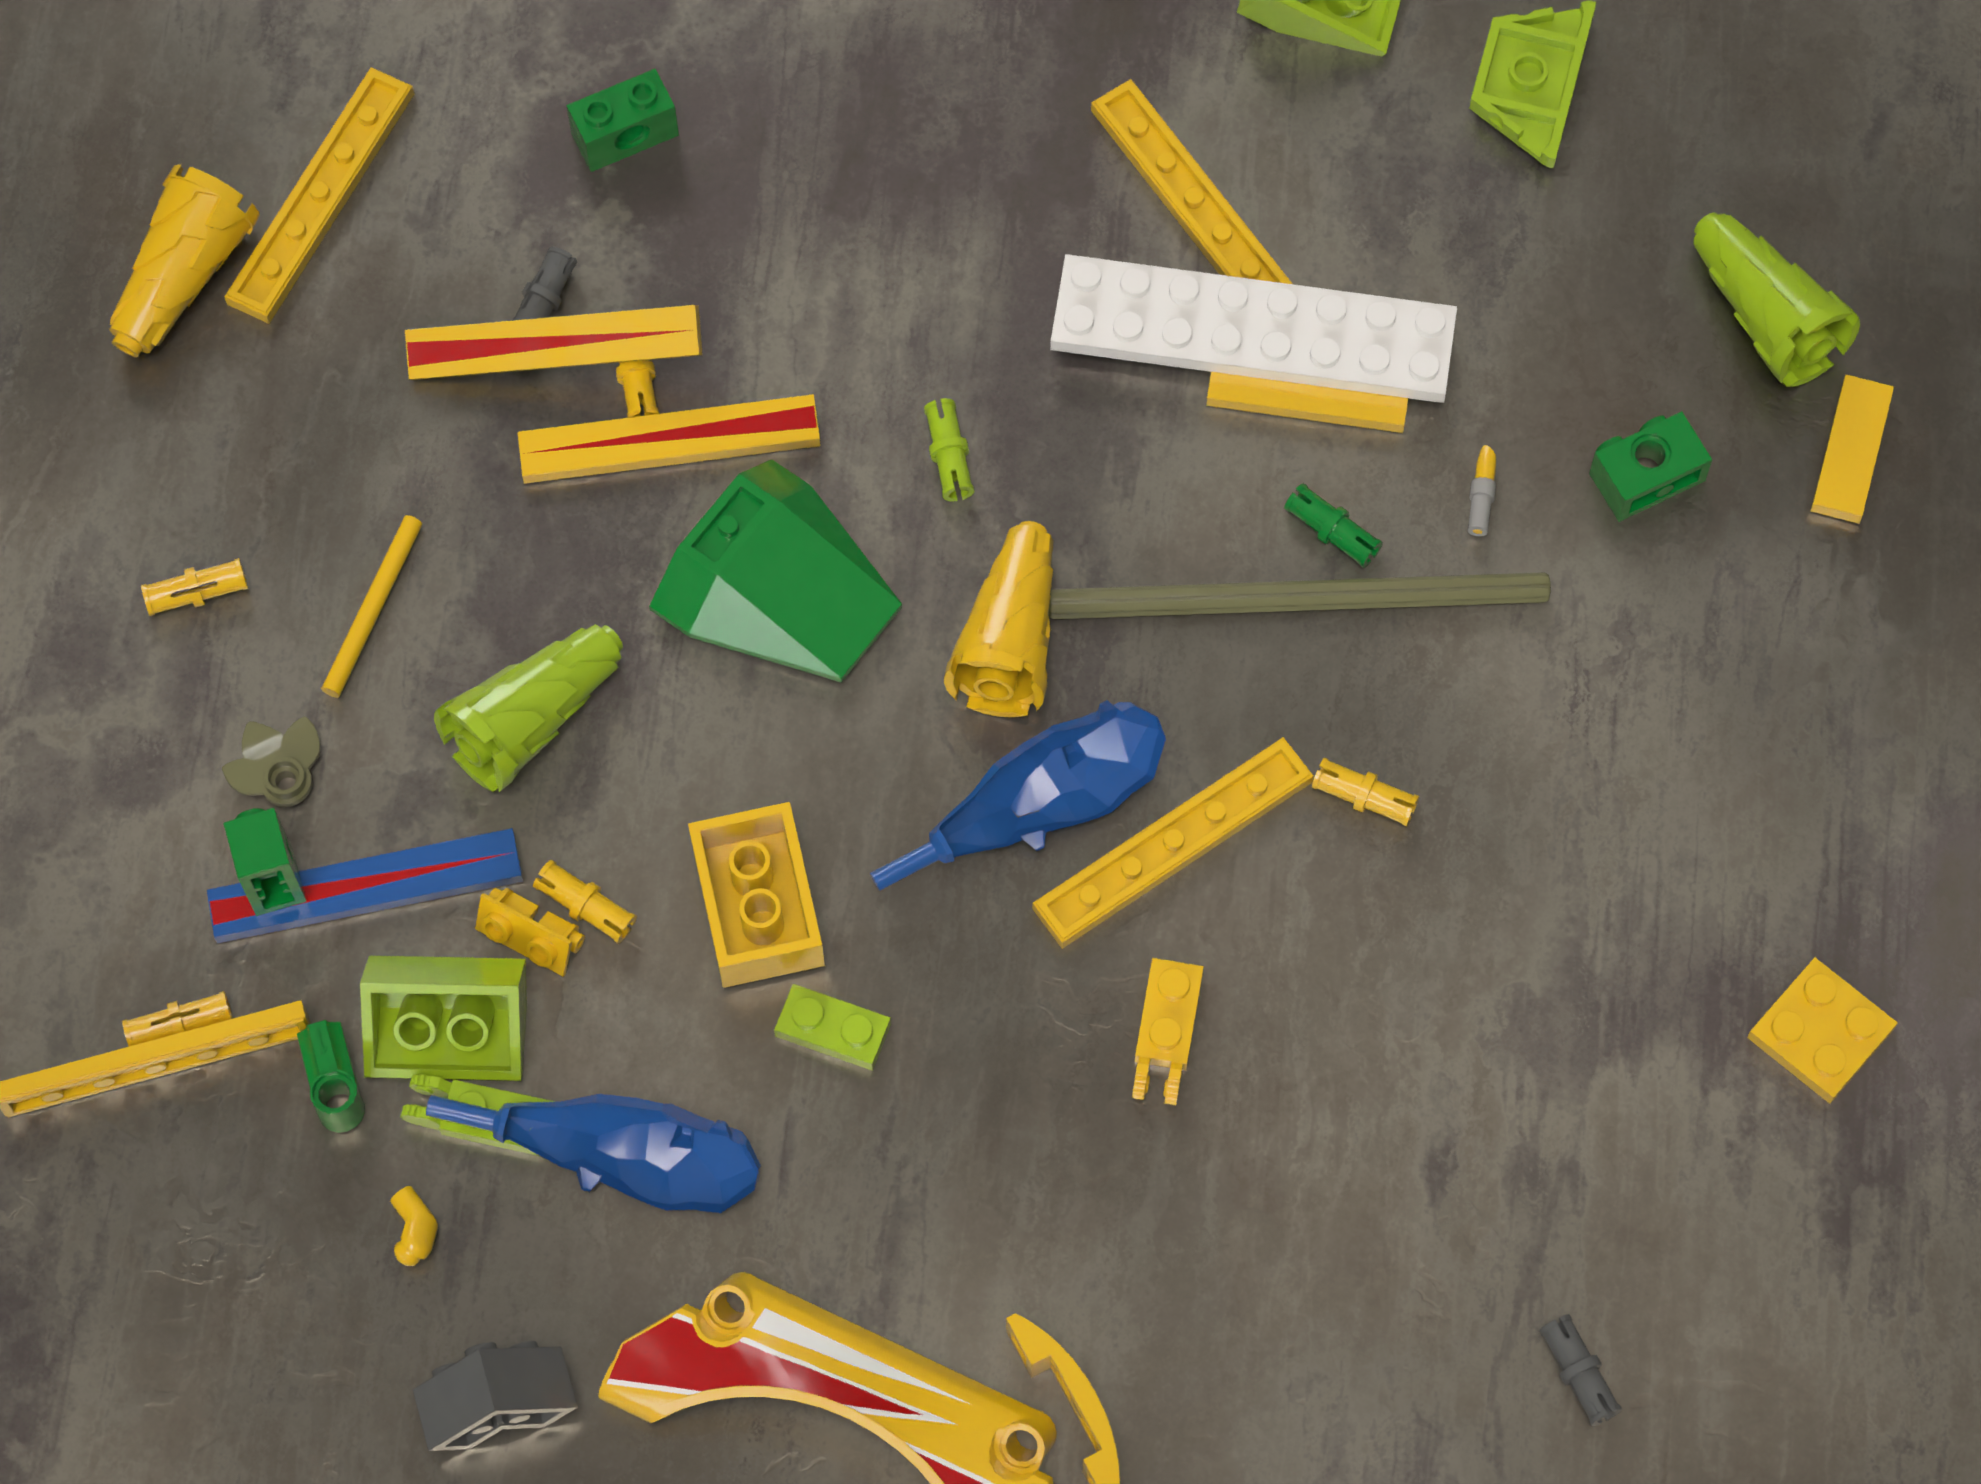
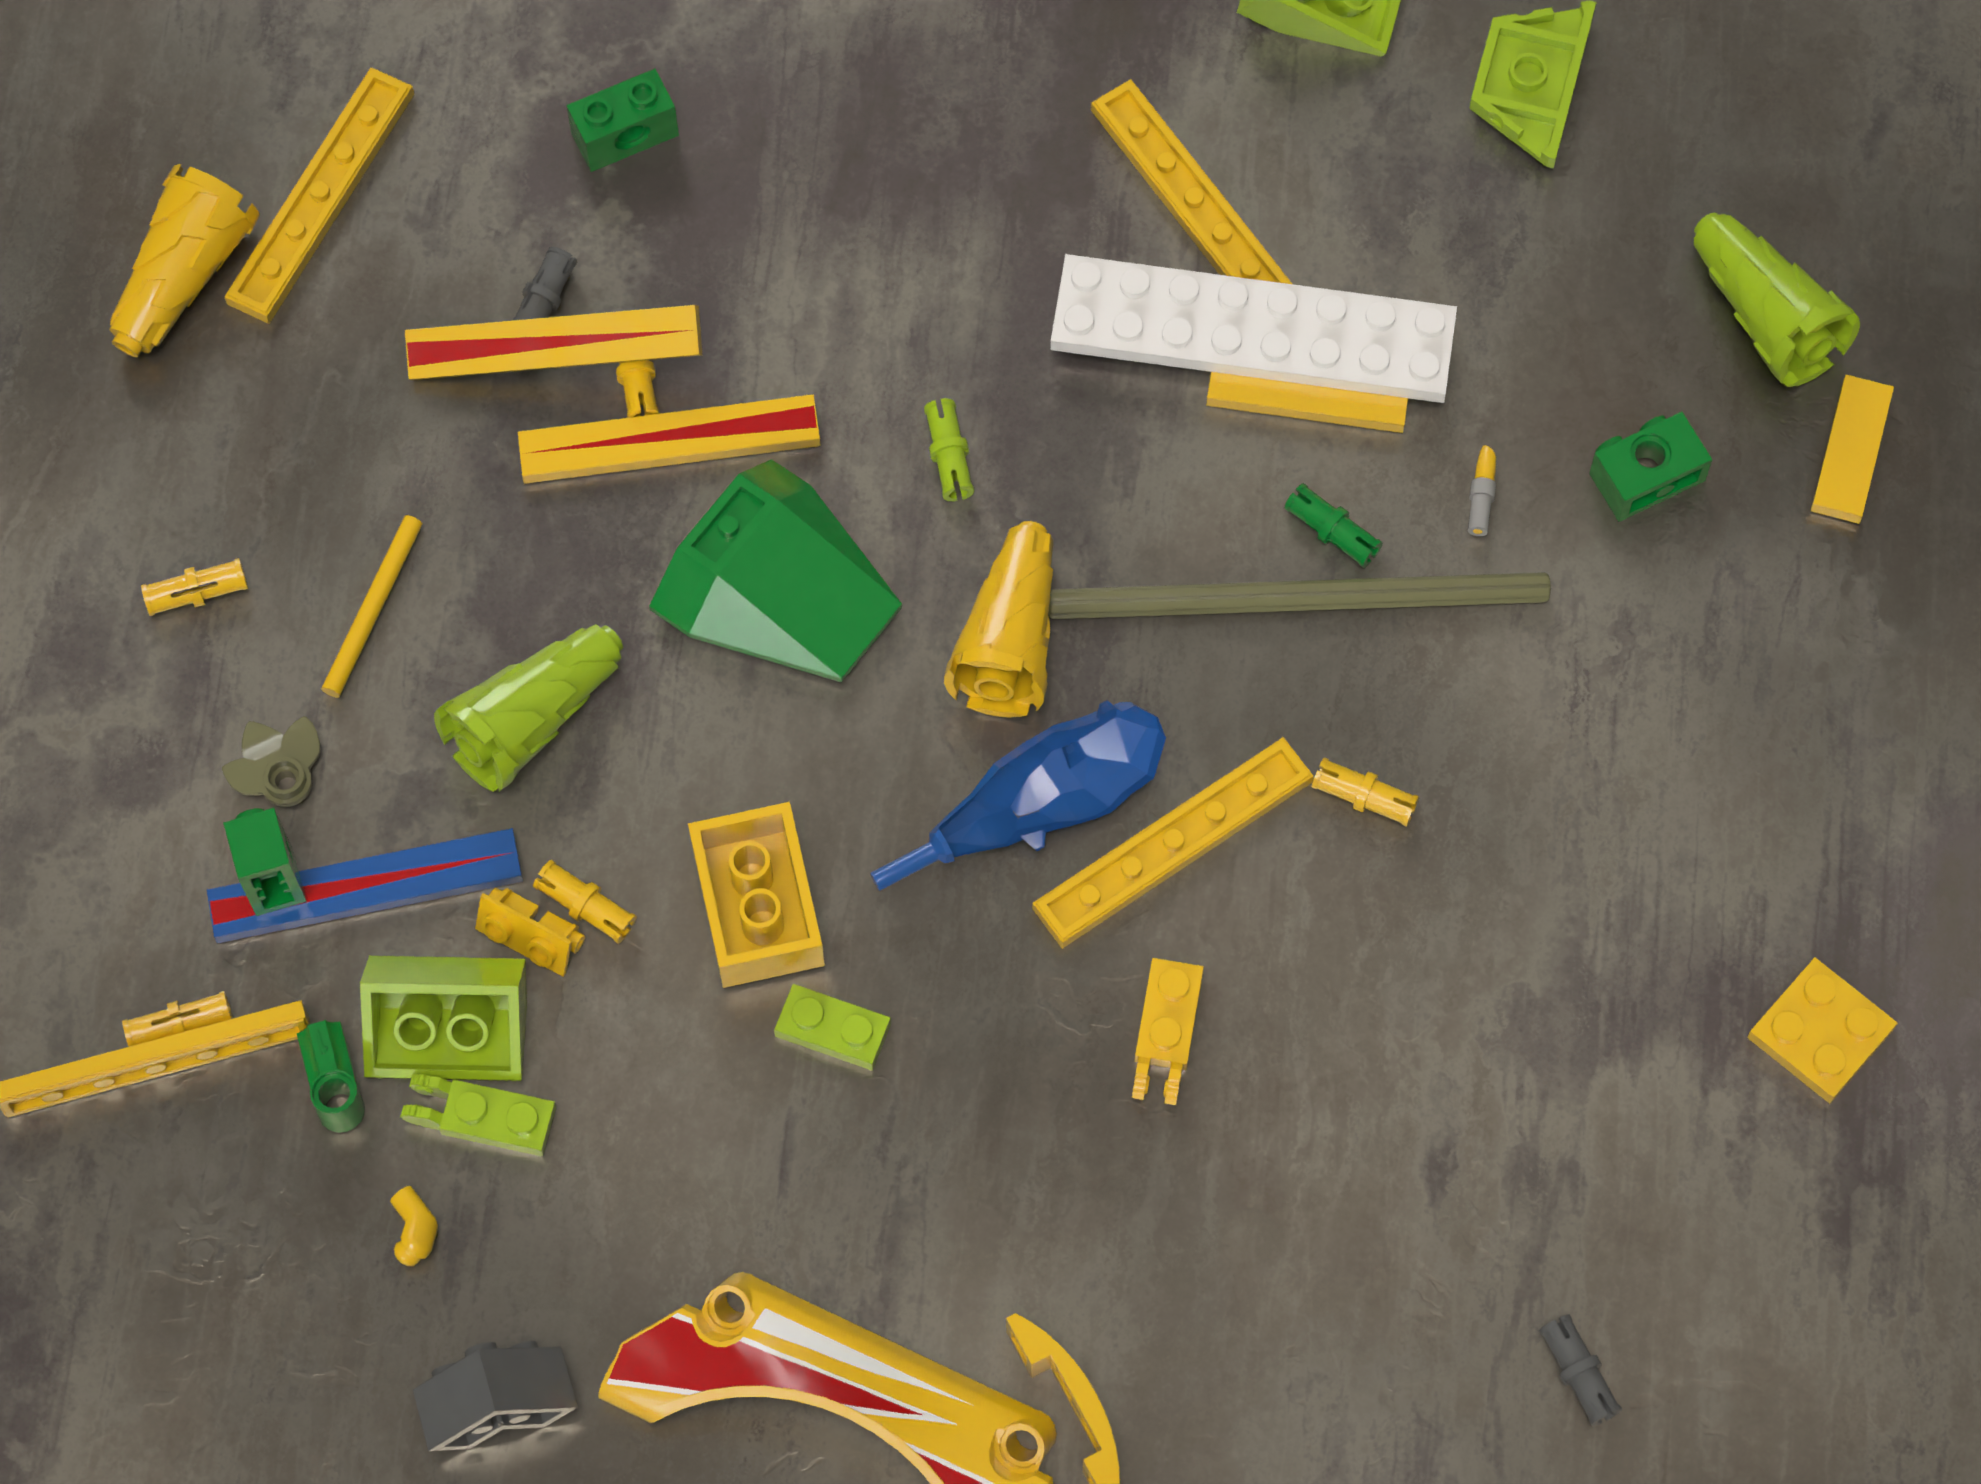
(628, 1144): blue piece -> none

